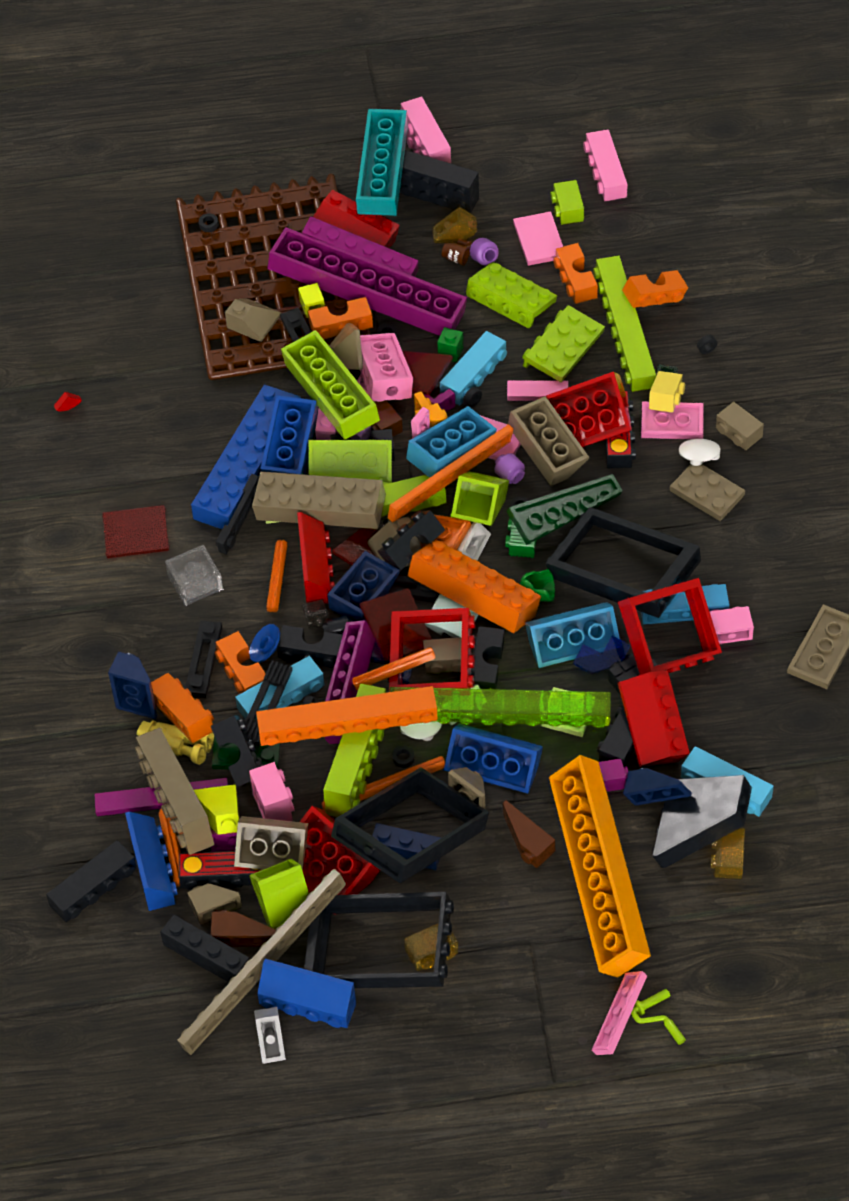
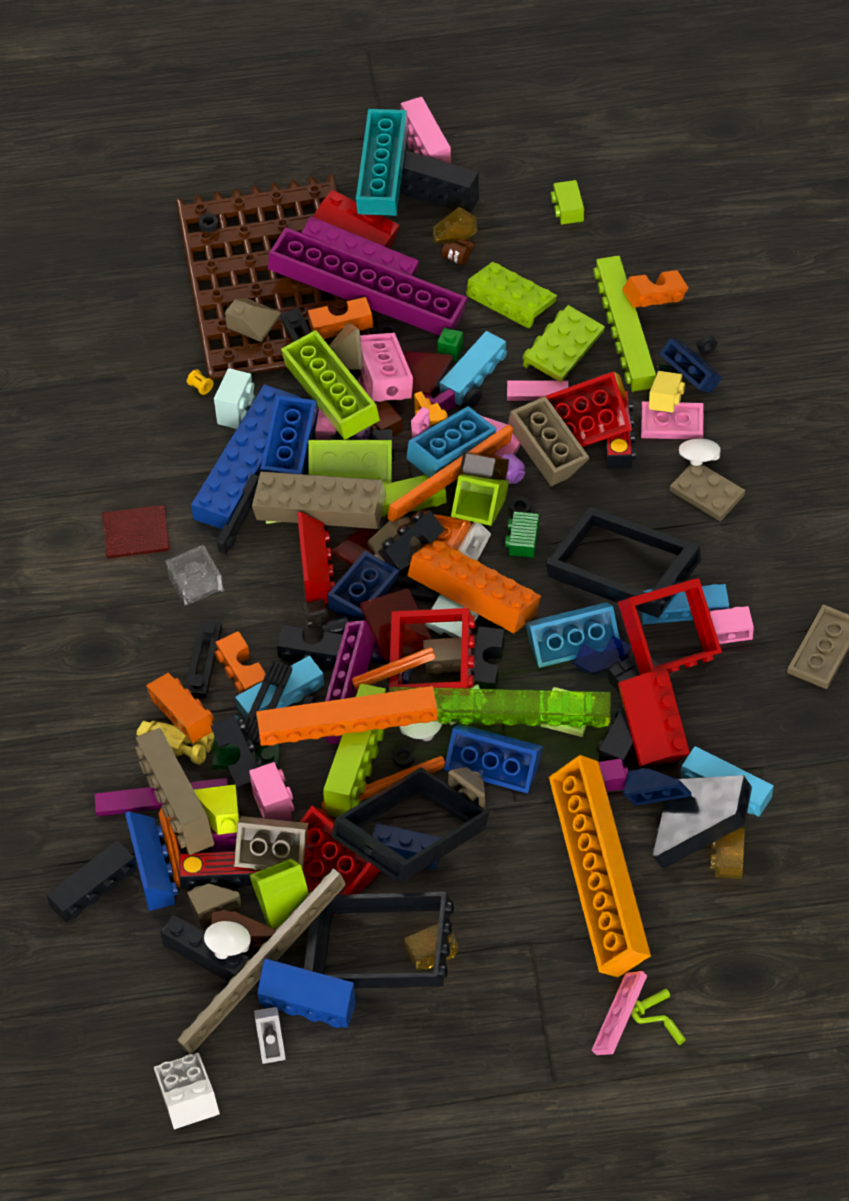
(67, 402): red tile -> none
(132, 686): dark blue slope -> none
(186, 1090): none -> white slope
(197, 380): none -> yellow bush
(227, 939): none -> white dish
(234, 398): none -> light aqua brick
(264, 643): blue dish -> none
(276, 576): orange axle -> none
(310, 298): neon yellow brick -> none
(484, 251): medium lavender head -> none
(484, 465): none -> dark brown slope
(531, 840): reddish brown slope -> none
(538, 237): bright pink tile -> none
(541, 583): green hair -> none
(548, 513): dark green wing -> none
(578, 285): orange arch -> none
(605, 165): bright pink brick -> none
(690, 365): none -> dark blue brick
(739, 426): dark tan brick -> none

